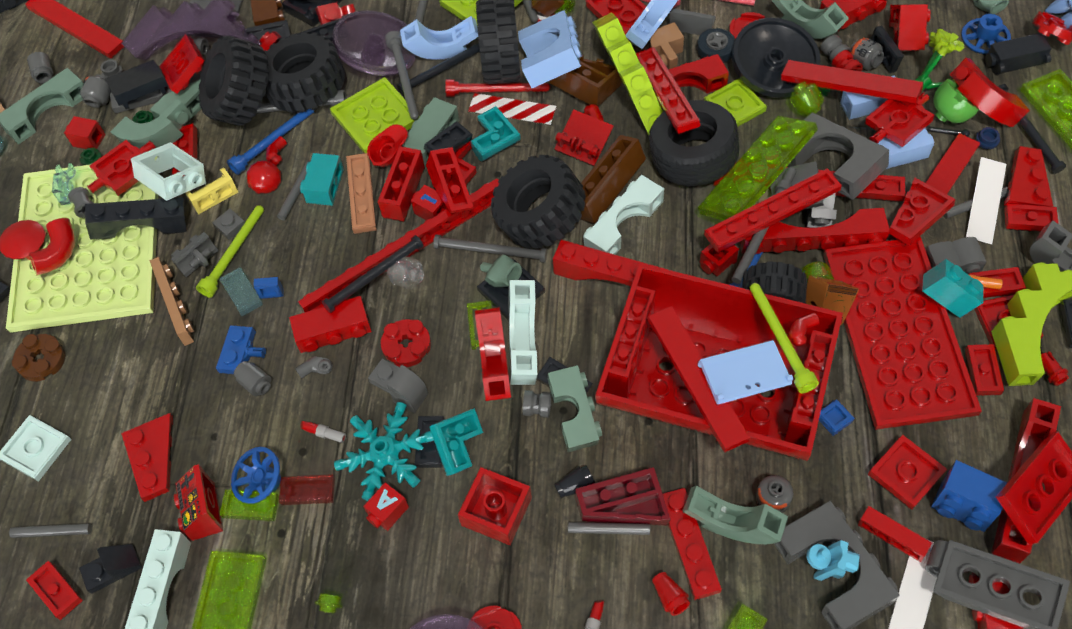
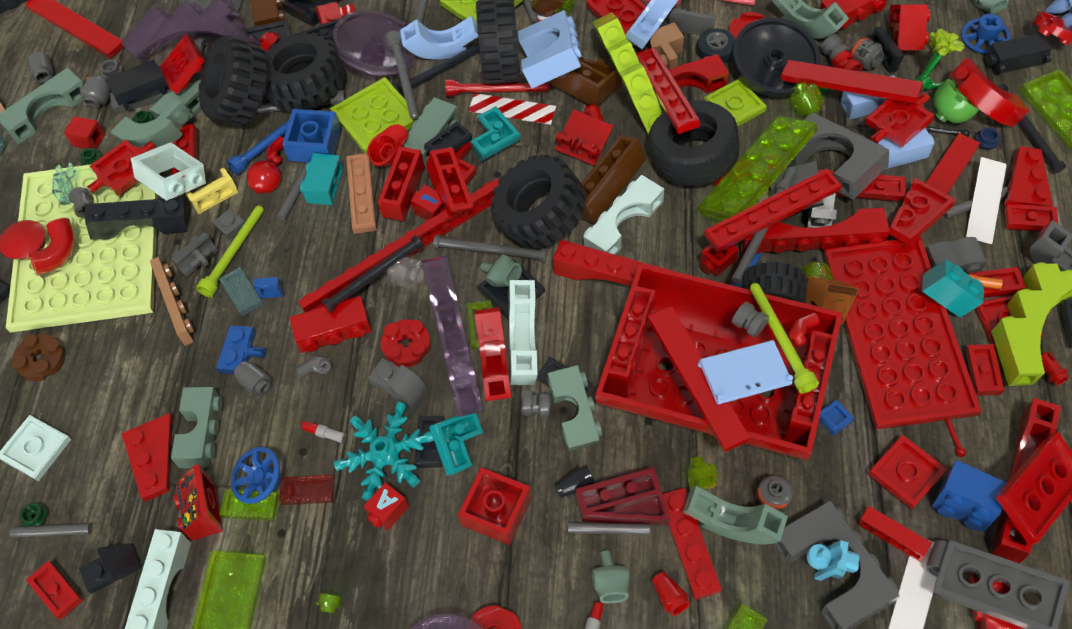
(29, 511): none -> dark green plate
(197, 446): none -> sand green arch
(311, 133): none -> blue brick
(452, 336): none -> clear purple arch
(610, 581): none -> sand green piece
(701, 474): none -> clear neon green tile
(750, 319): none -> dark grey wheel
(960, 451): none -> red hinge

